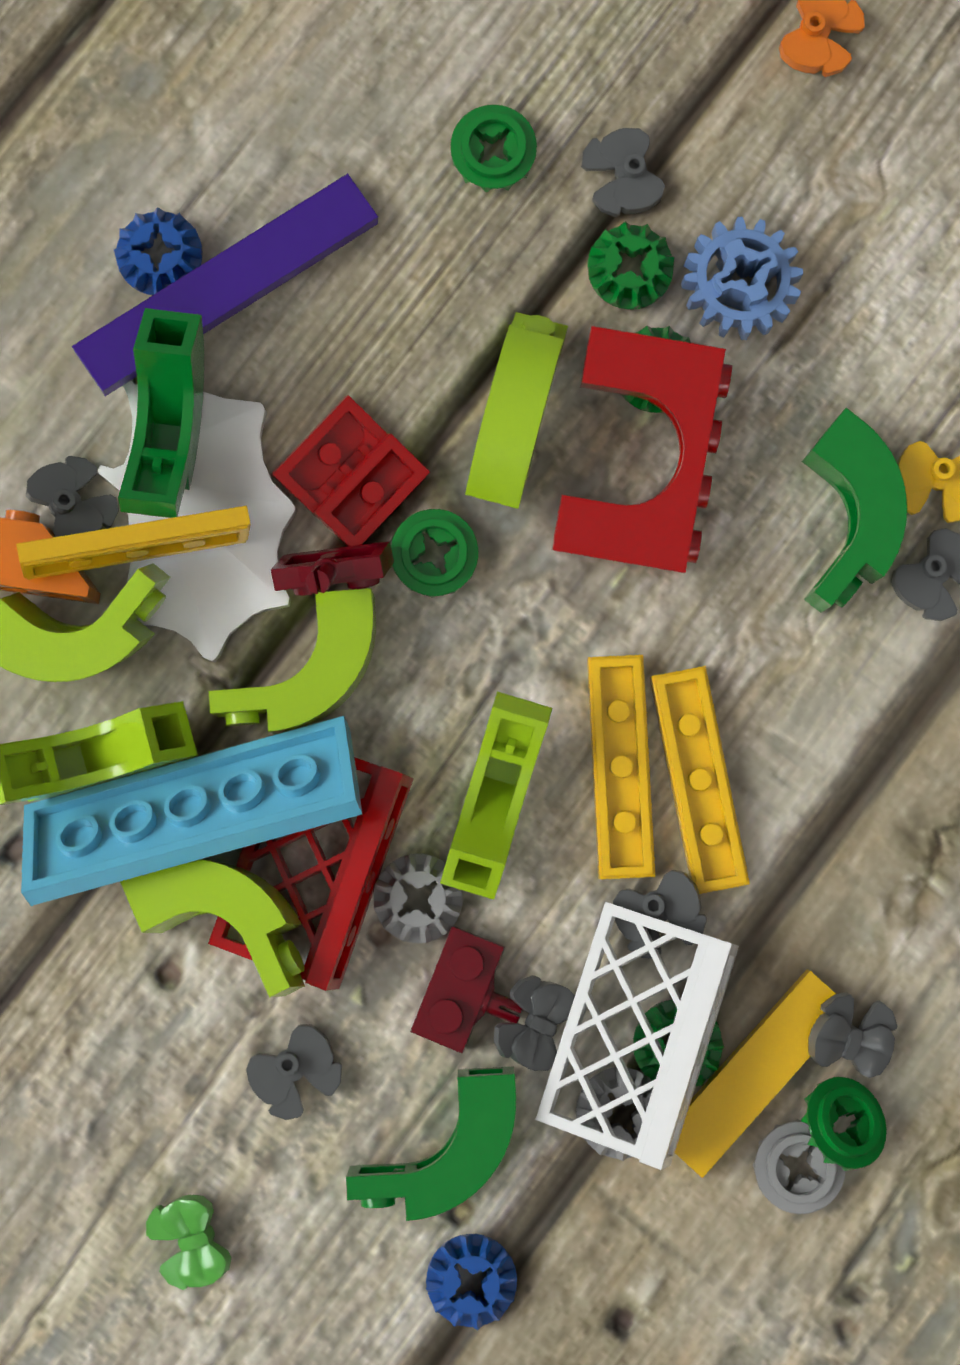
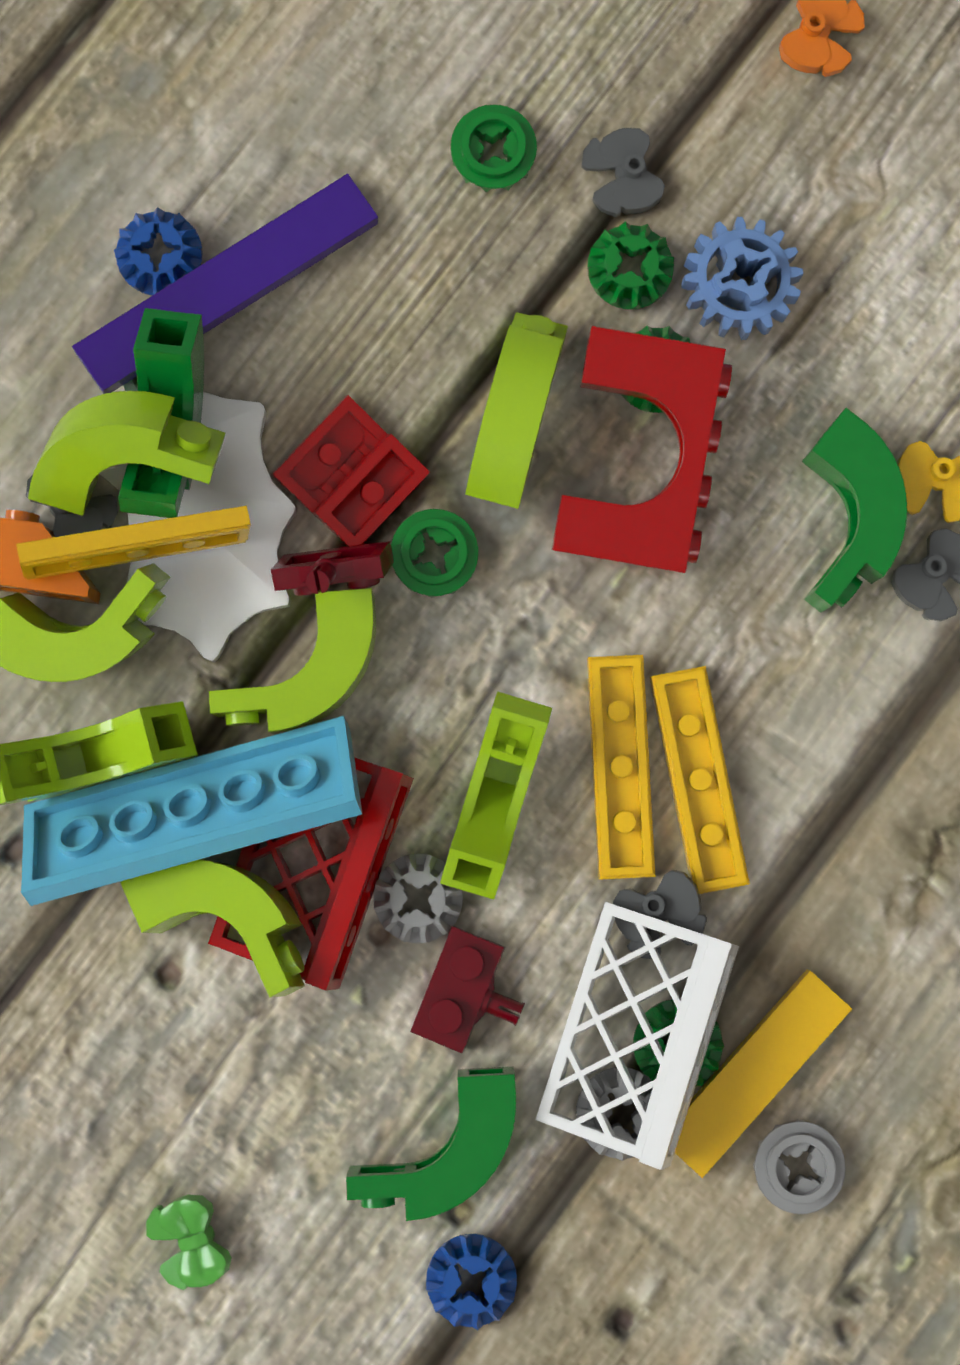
(117, 431): none -> lime arch
(306, 1055): dark grey piece -> none
(533, 1042): dark grey piece -> none
(863, 1138): green gear -> none
(866, 1046): dark grey piece -> none

